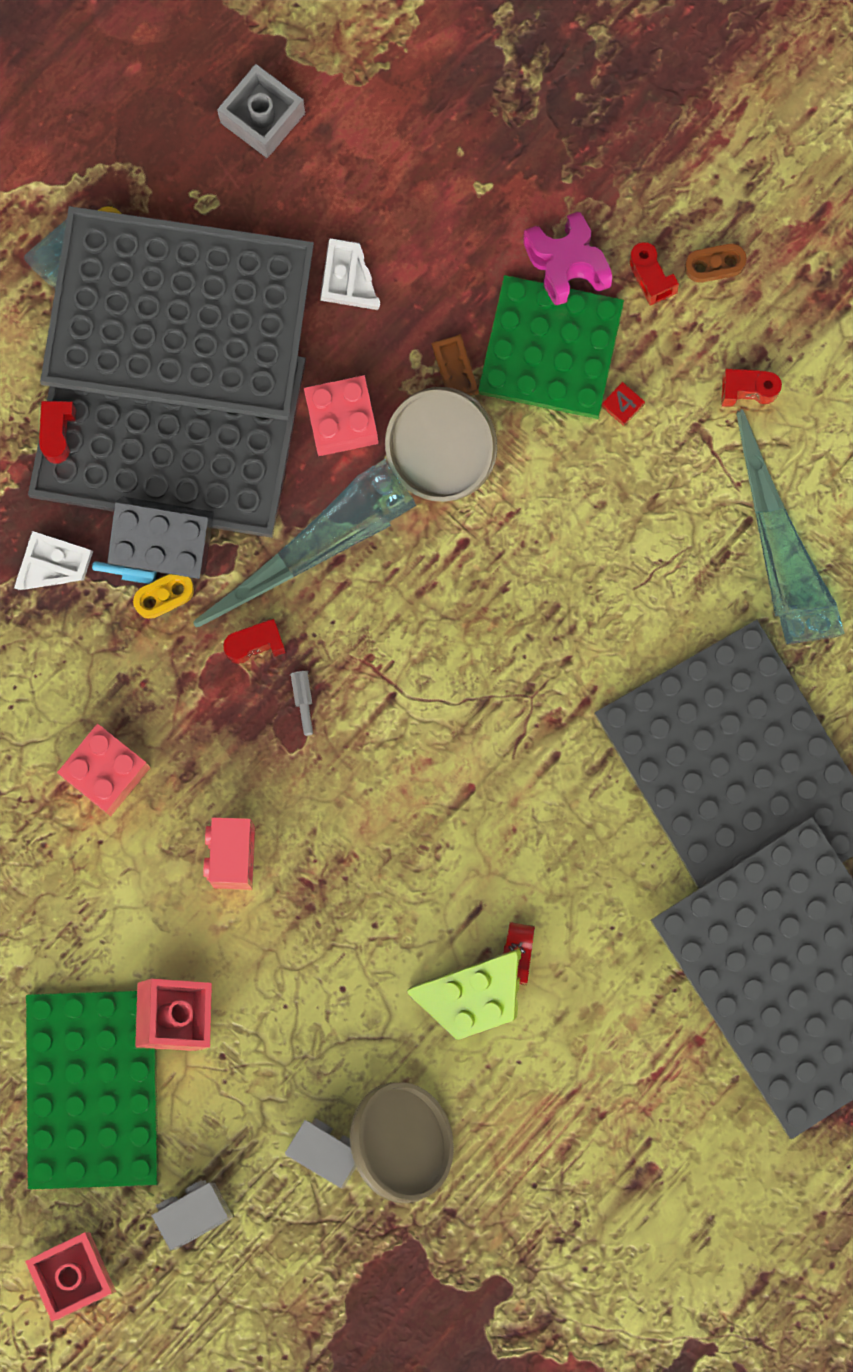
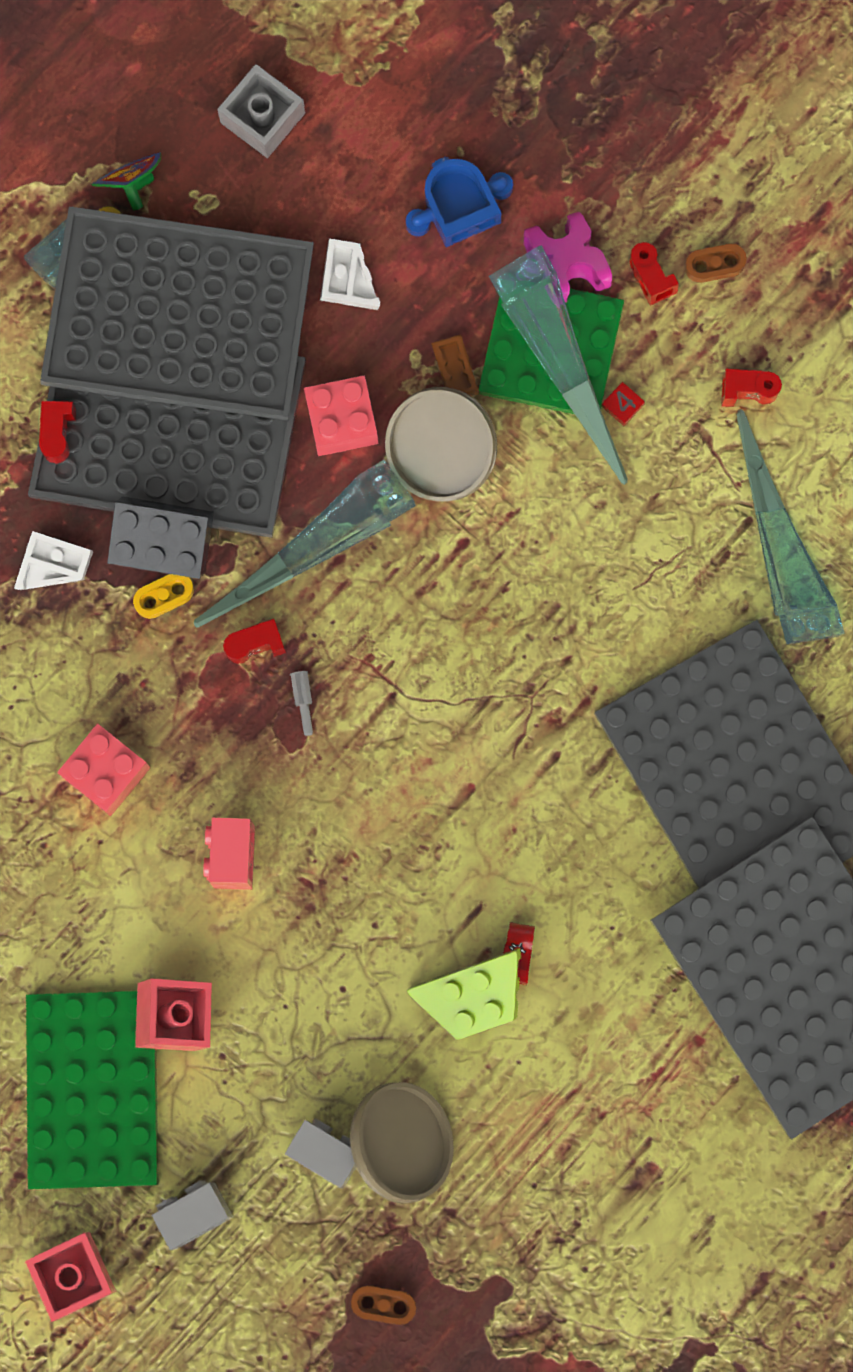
(127, 573): medium azure axle -> none
(132, 178): none -> shield
(383, 1306): none -> dark orange plate
(459, 201): none -> blue piece
(539, 312): none -> clear light blue plate

